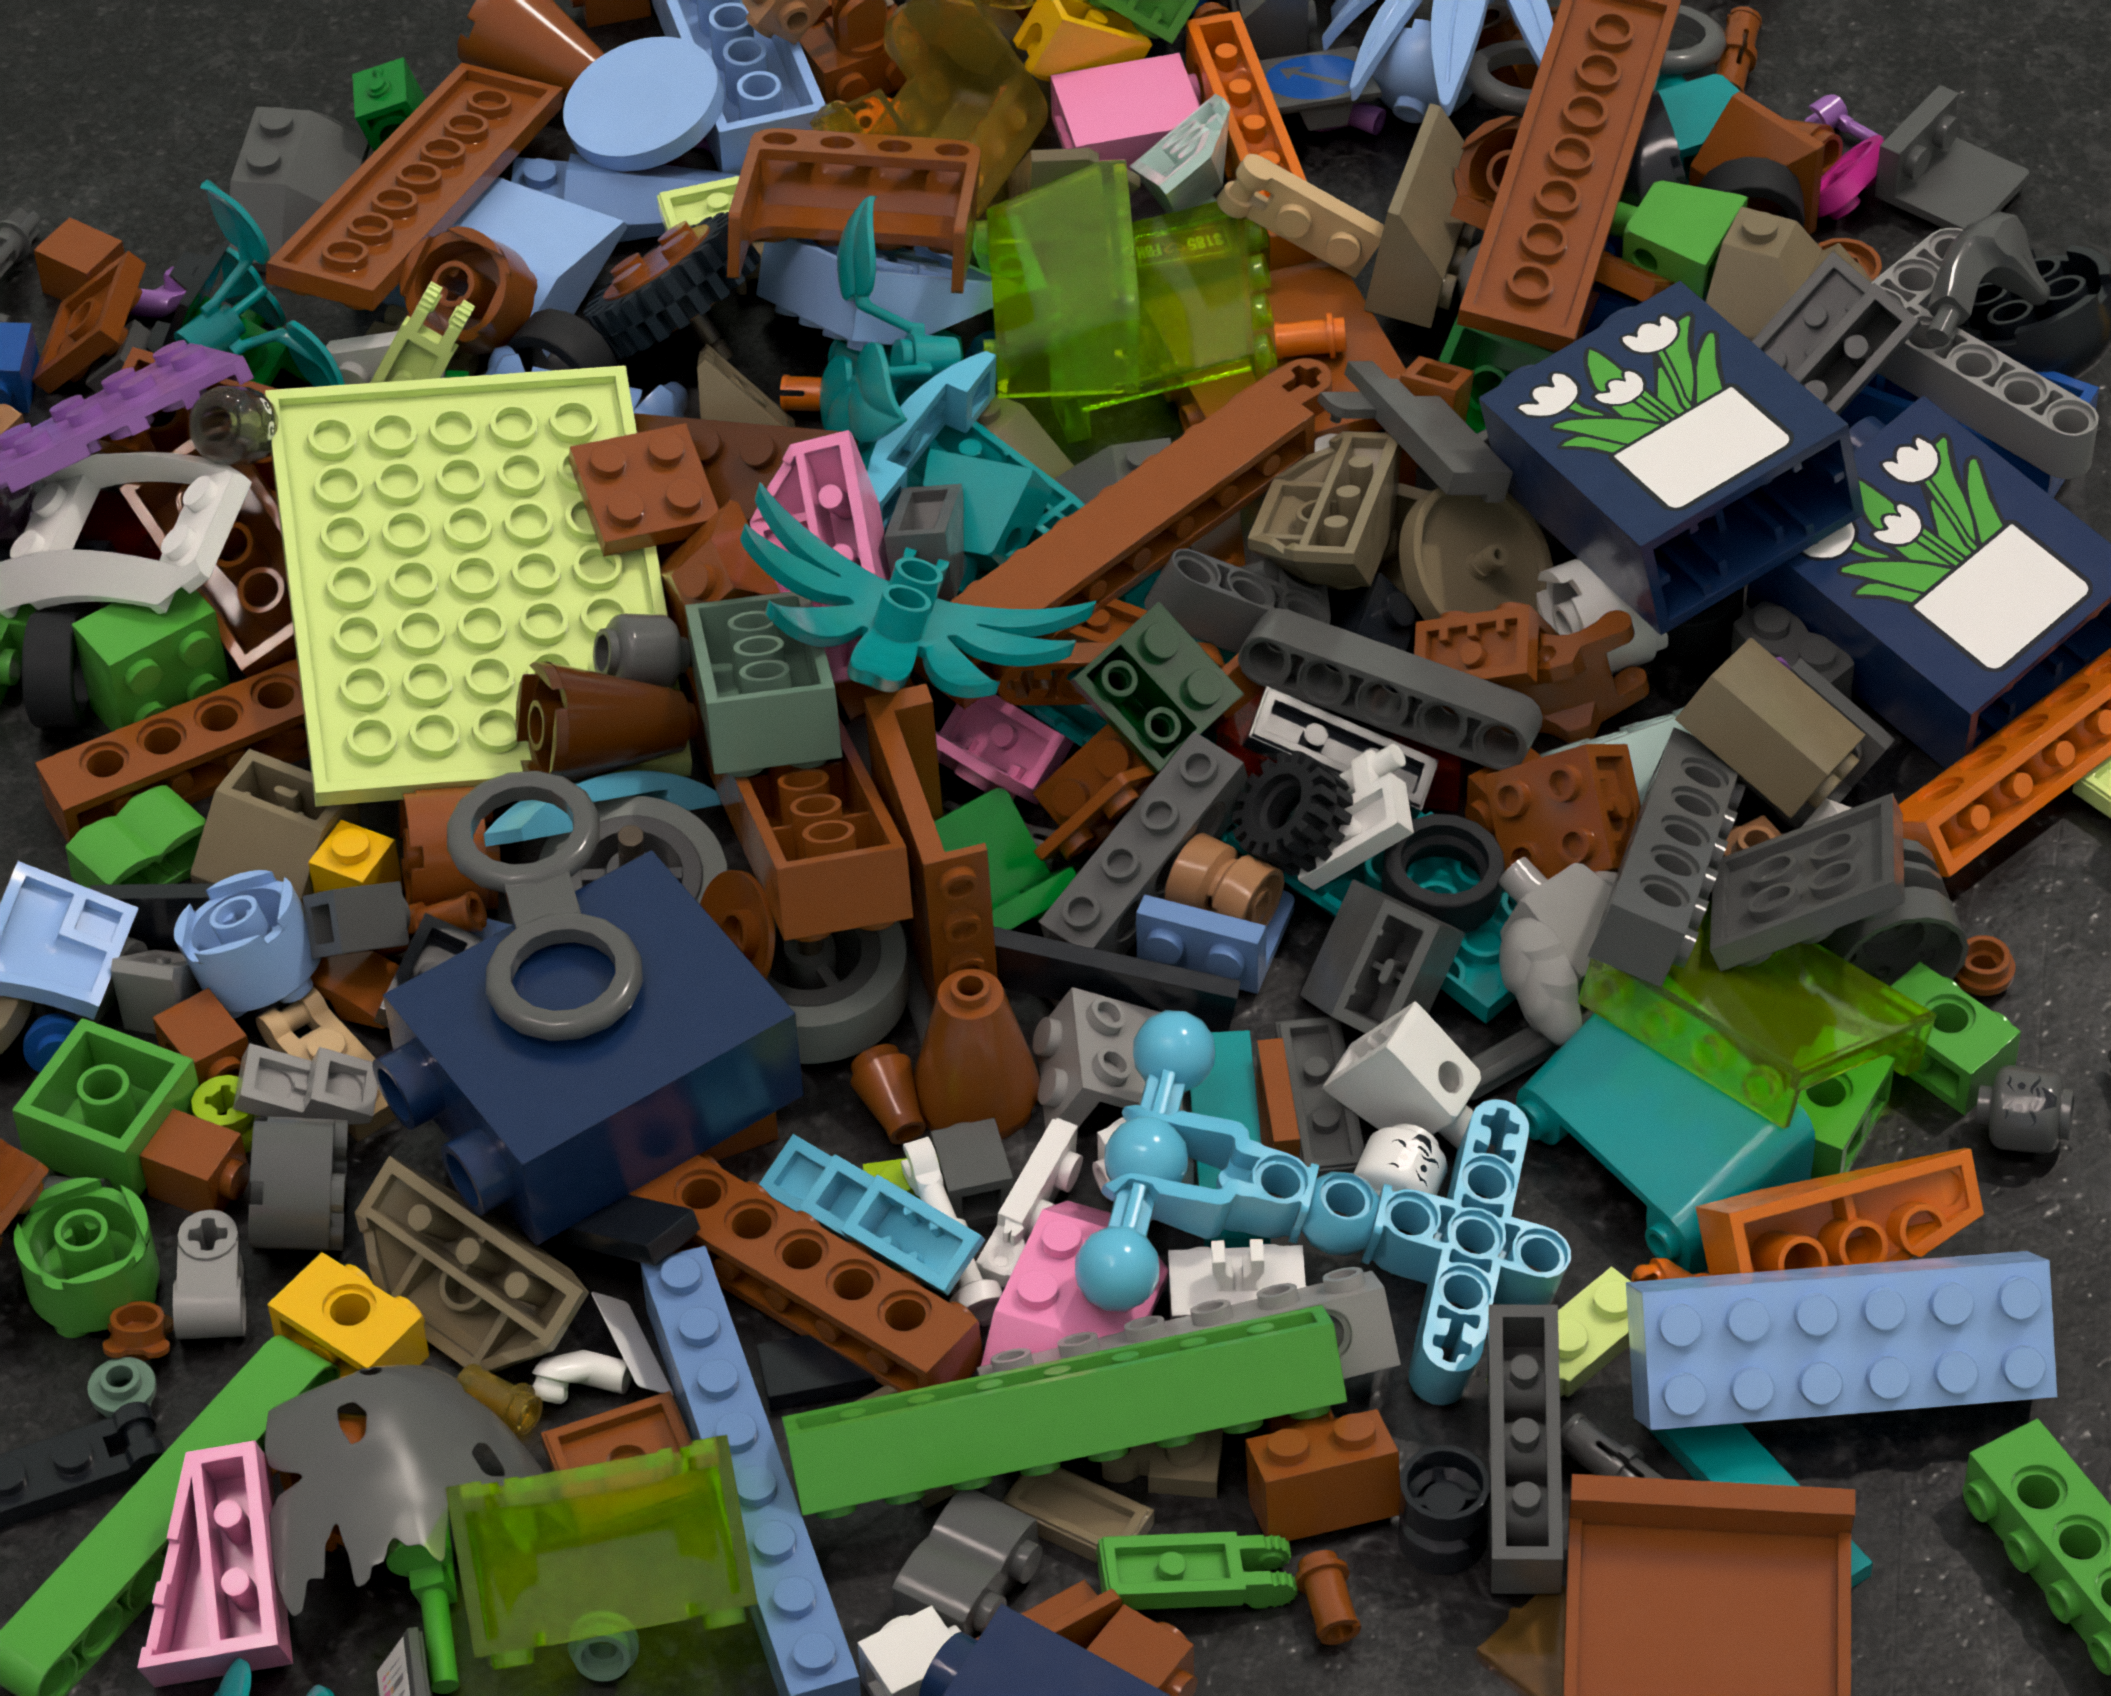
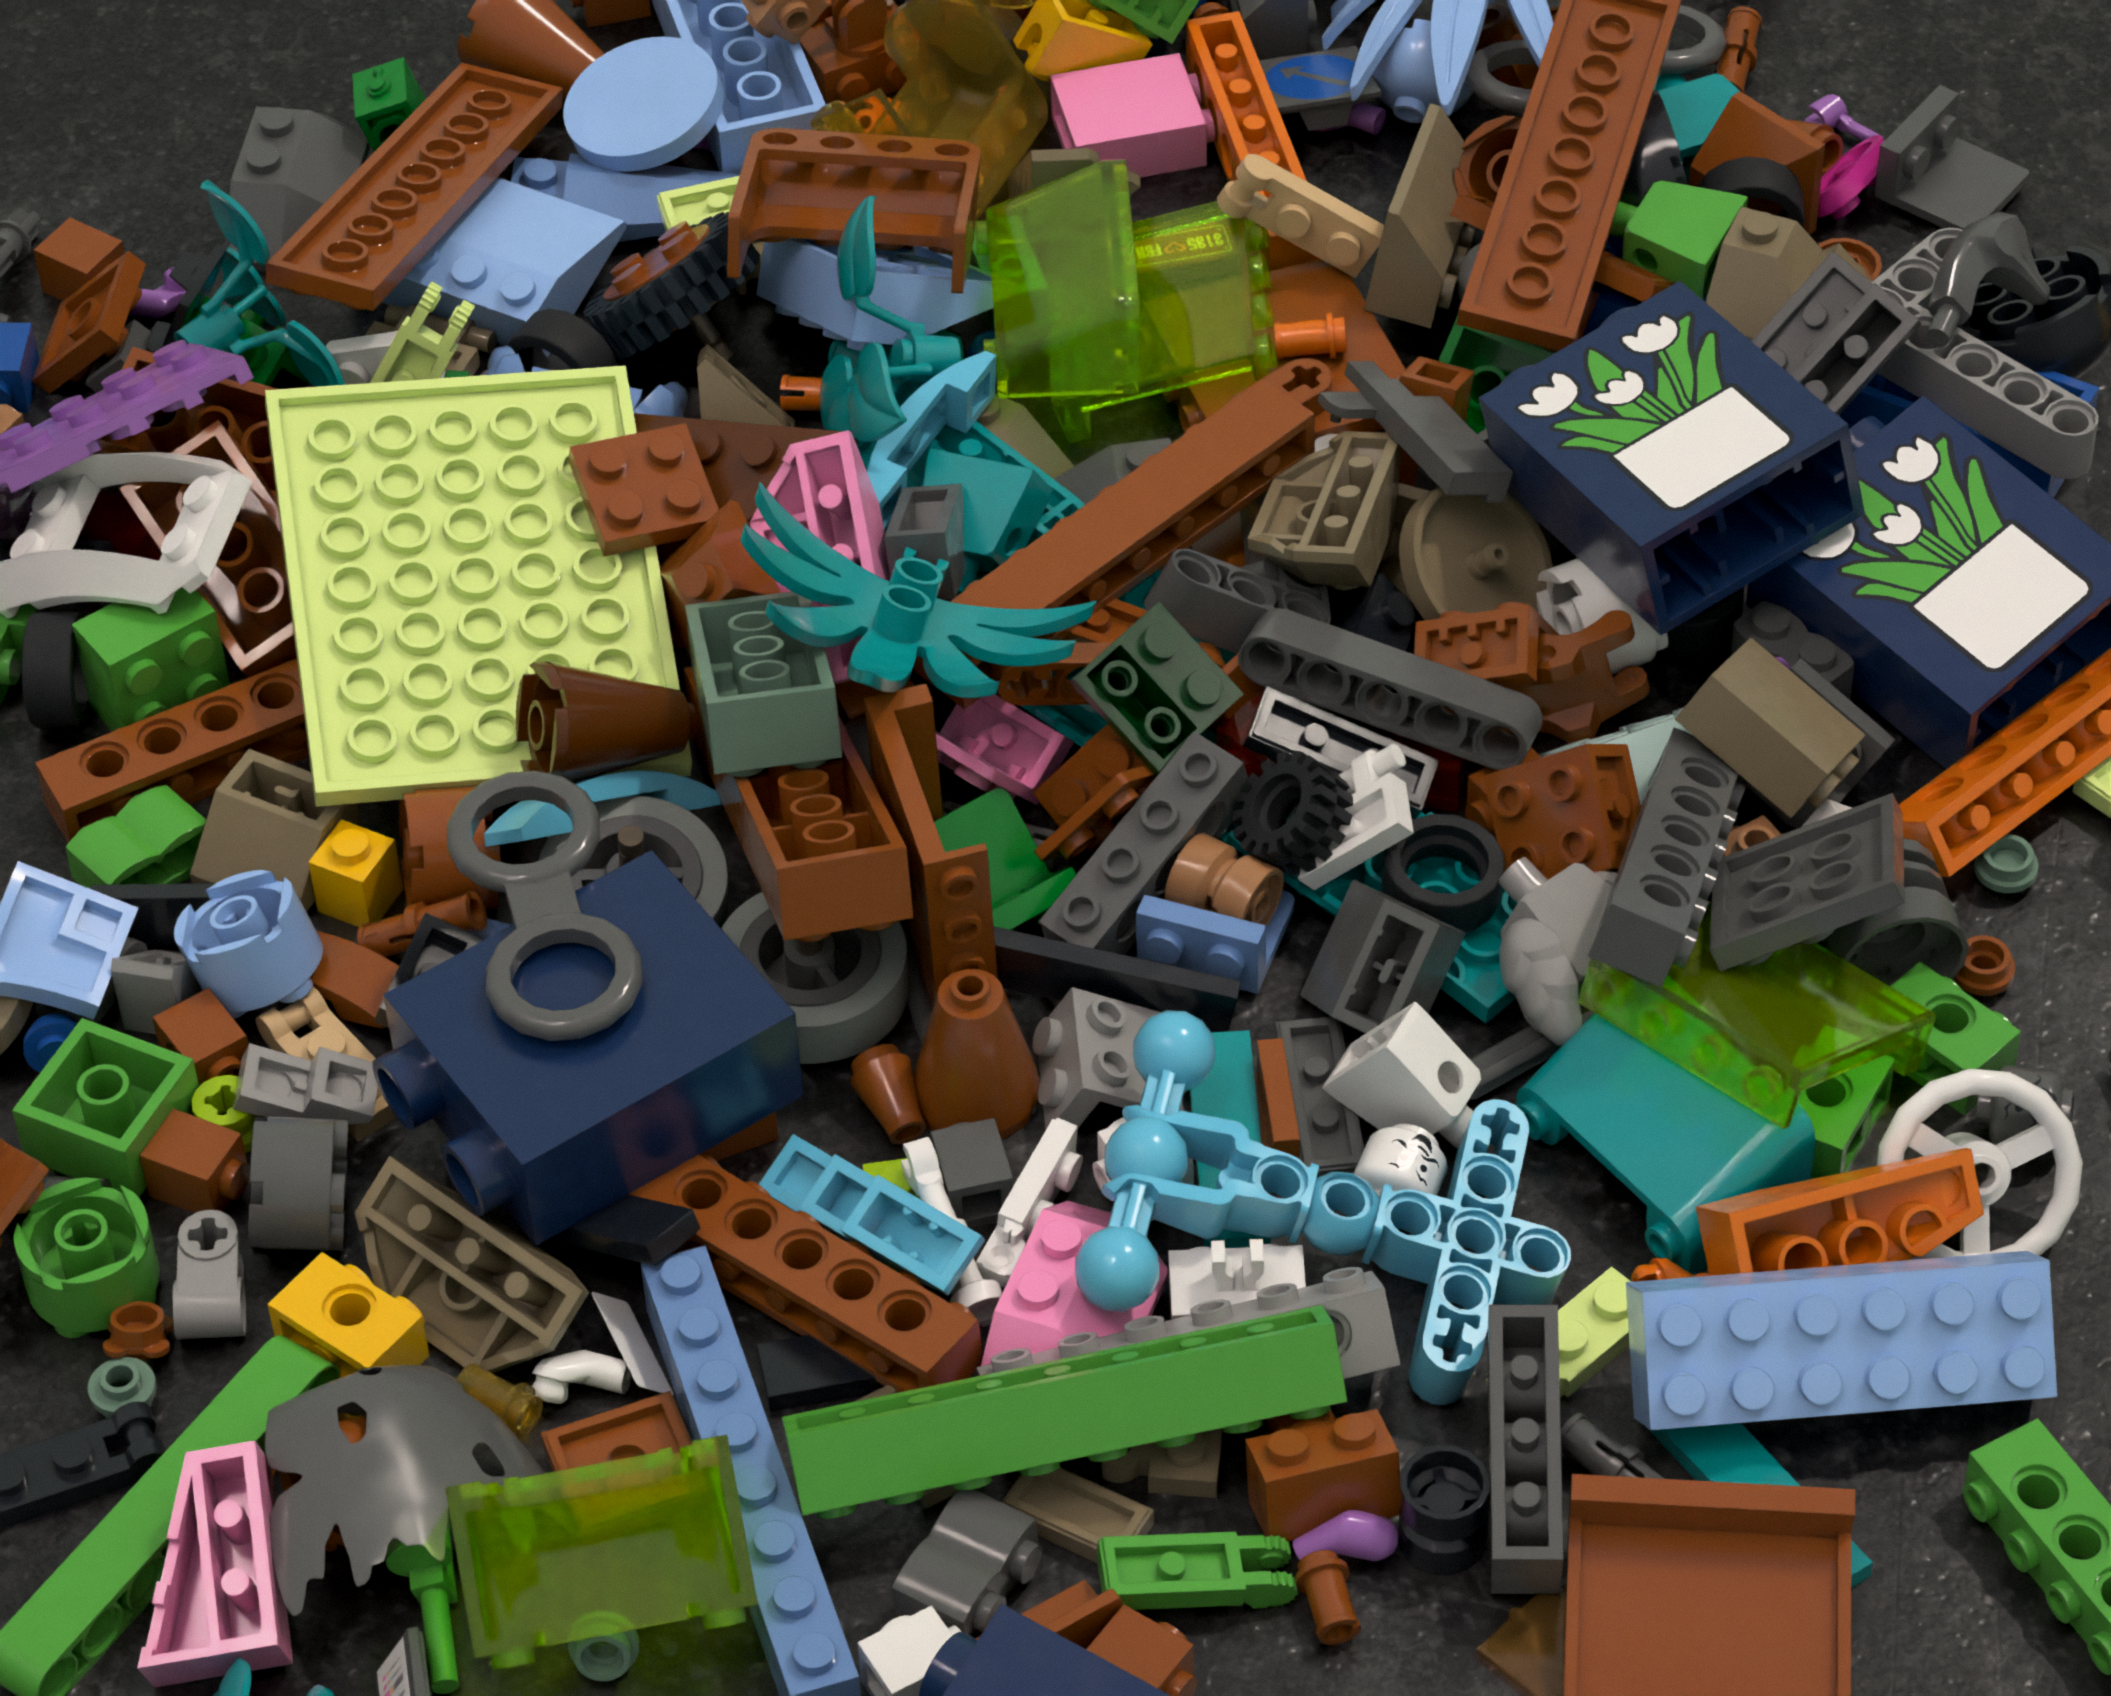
(233, 425): clear smoke head -> none
(357, 919): dark grey brick -> none
(473, 270): dark orange brick -> none
(642, 649): dark grey head -> none
(744, 915): dark orange dish -> none
(1189, 160): light aqua wedge -> none
(1351, 1535): none -> medium lavender arm
(1992, 1161): none -> white piece
(2007, 865): none -> sand green plate

